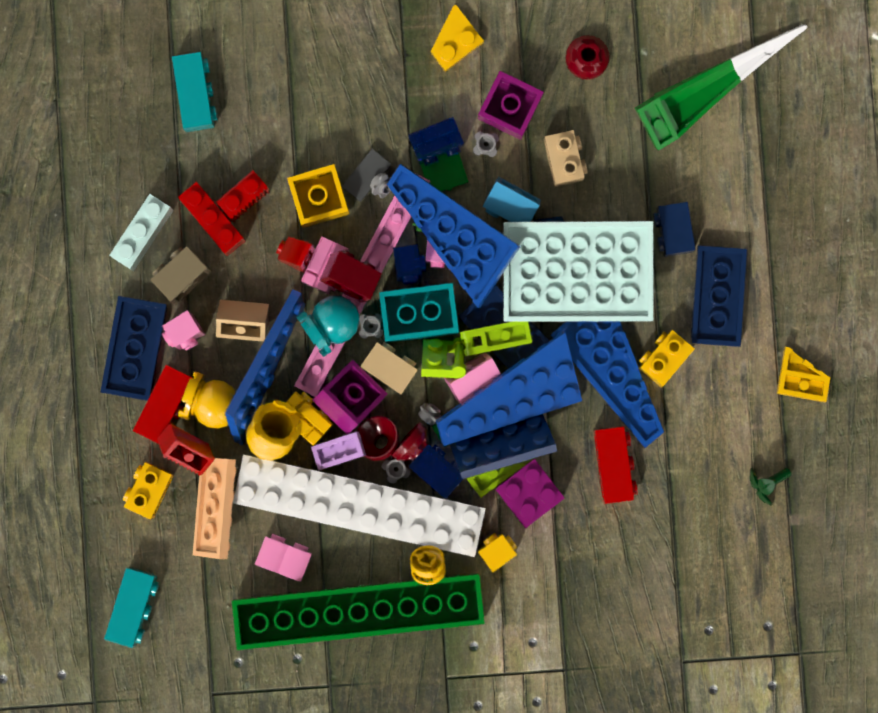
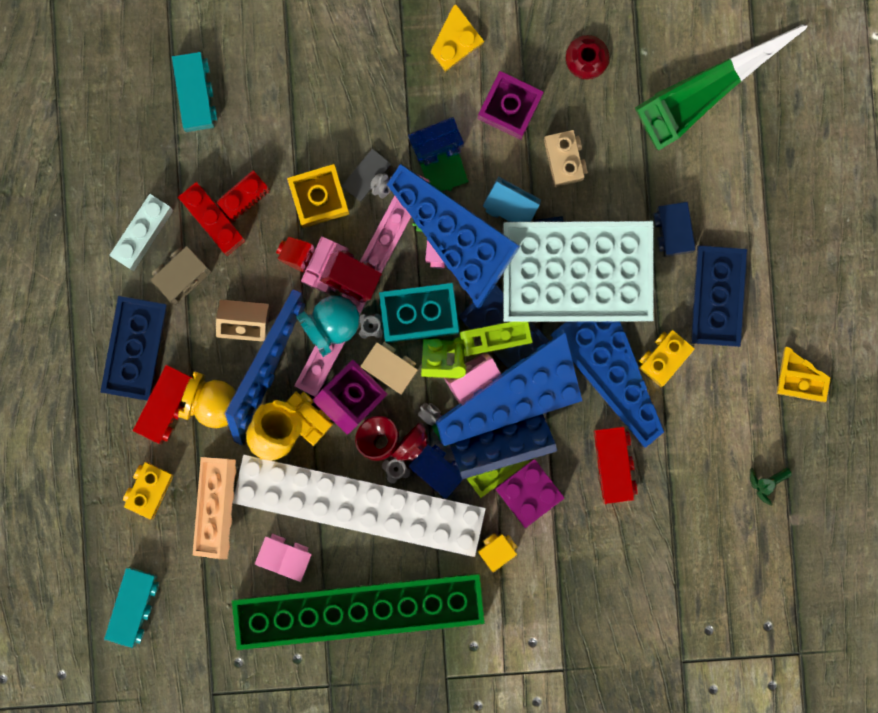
(183, 331): bright pink brick -> none
(185, 449): red brick -> none
(338, 450): lavender tile -> none
(409, 264): clear blue brick -> none
(428, 563): yellow wheel -> none
(481, 138): light grey plate -> none

